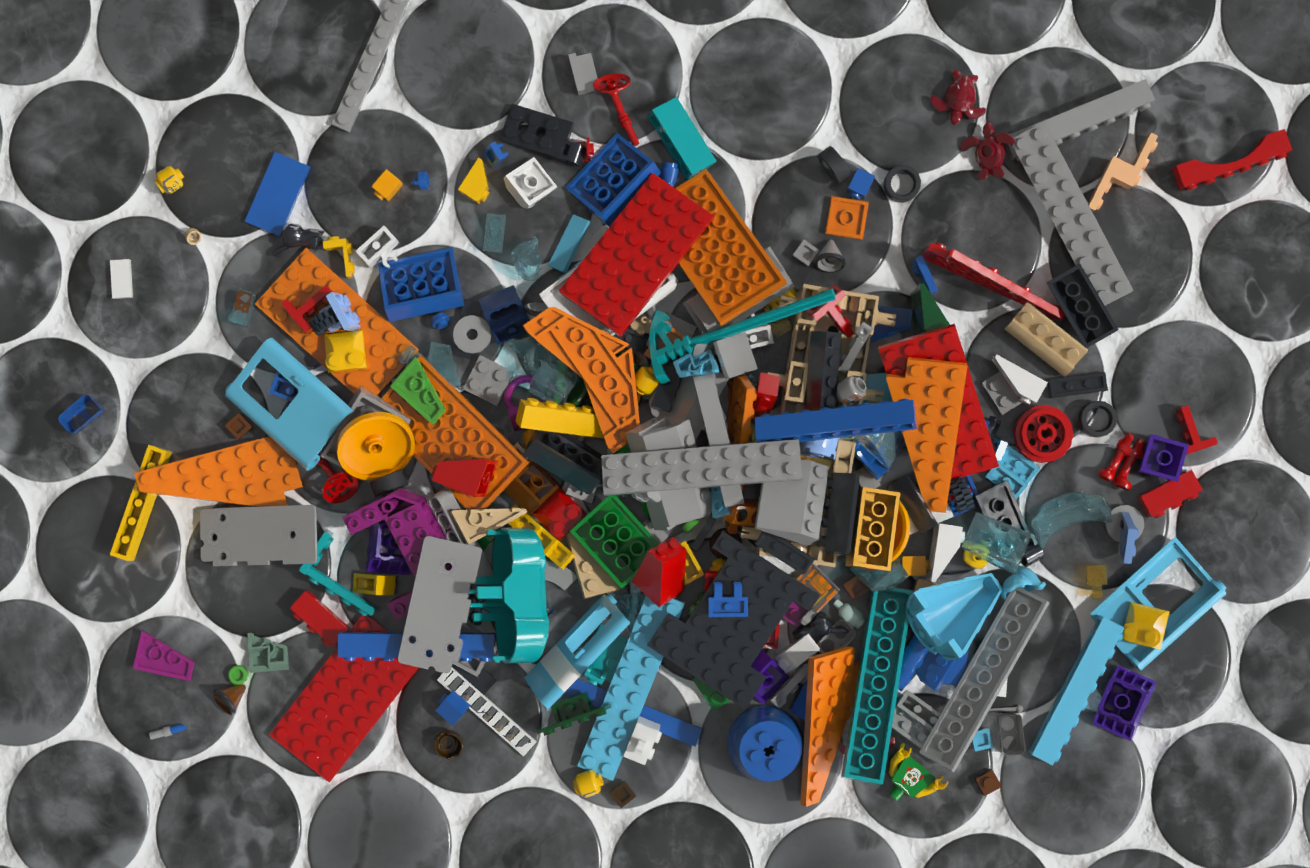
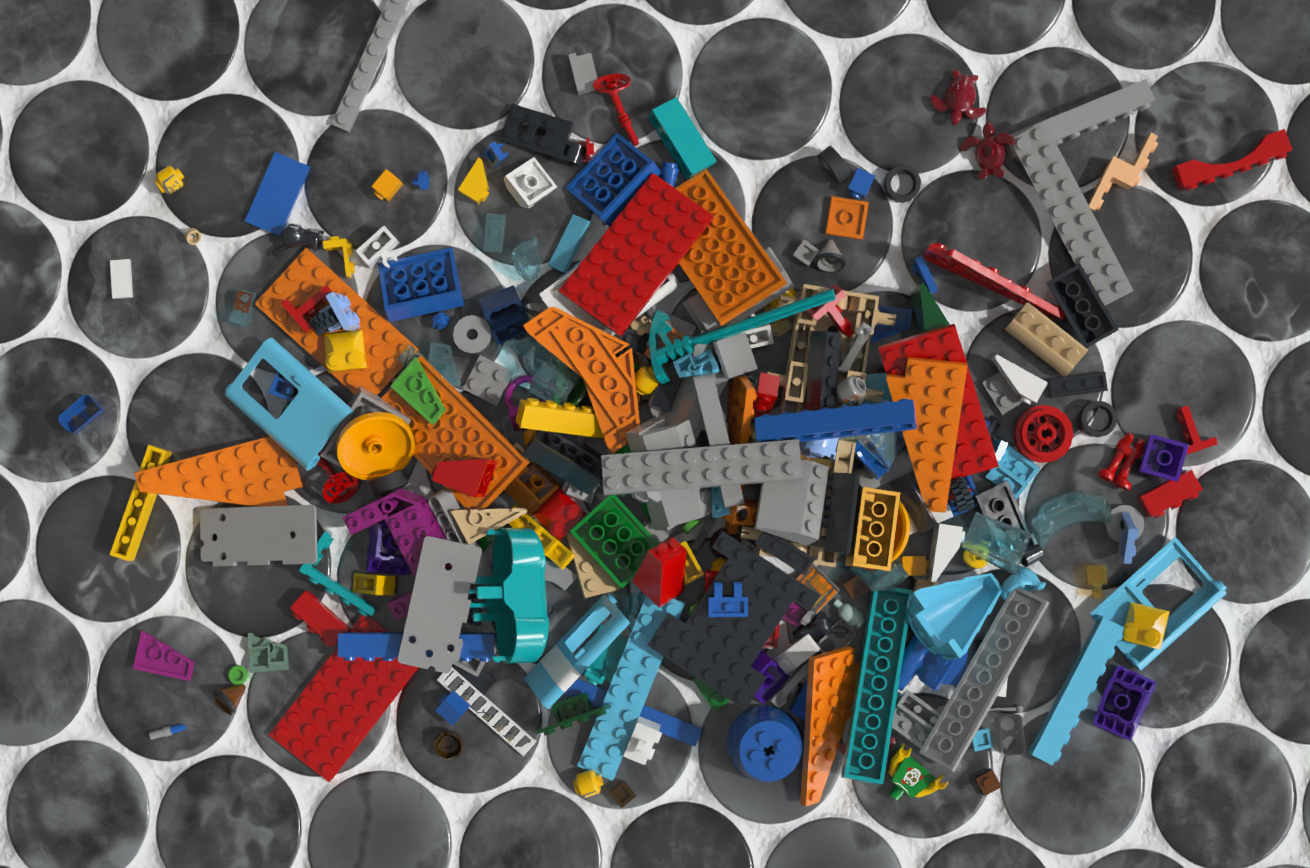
(238, 426): reddish brown plate -> none

